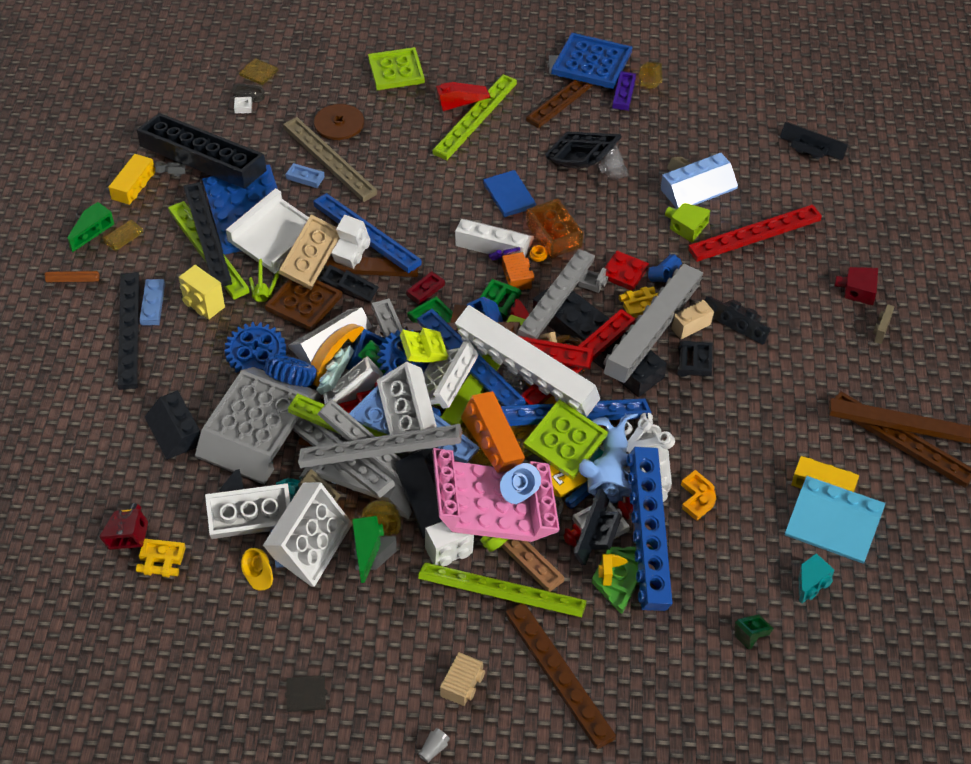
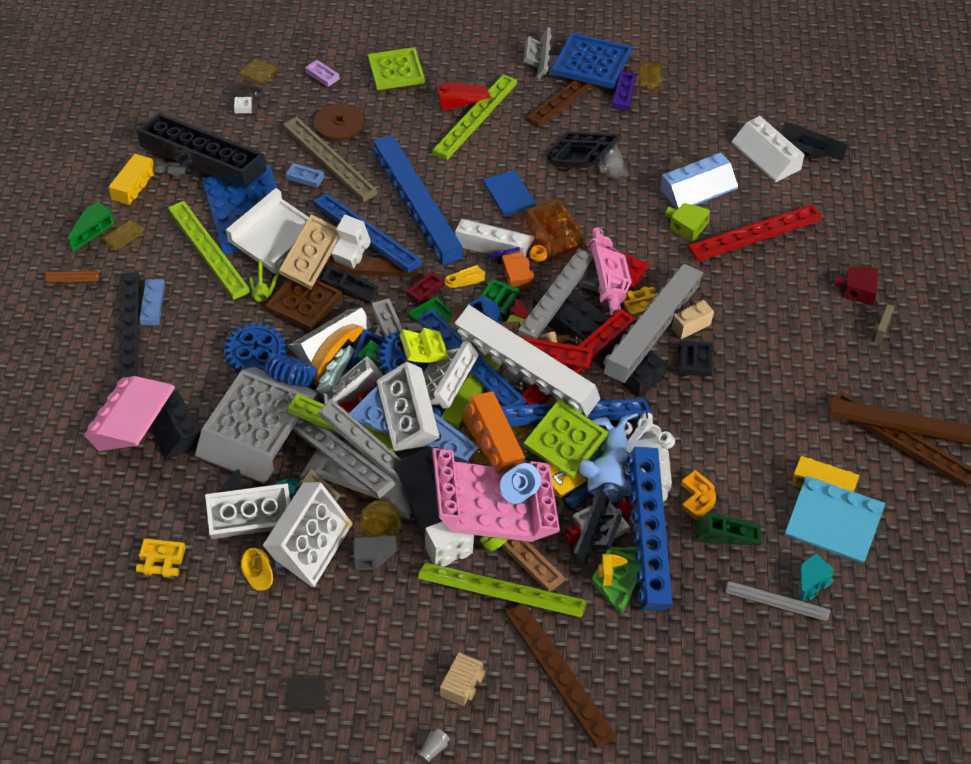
(125, 529): dark red torso -> none
(128, 413): none -> bright pink slope
(201, 292): light yellow brick -> none
(207, 233): black plate -> none
(322, 73): none -> lavender plate
(367, 542): green slope -> none
(380, 446): light grey plate -> none
(417, 200): none -> blue brick
(465, 277): none -> yellow piece
(537, 52): none -> light grey bracket
(611, 271): none -> bright pink plate
(665, 269): blue piece -> none
(726, 530): none -> dark green slope
(739, 319): black bracket -> none
(750, 629): dark green slope -> none
(768, 149): none -> white slope
(778, 601): none -> light grey axle

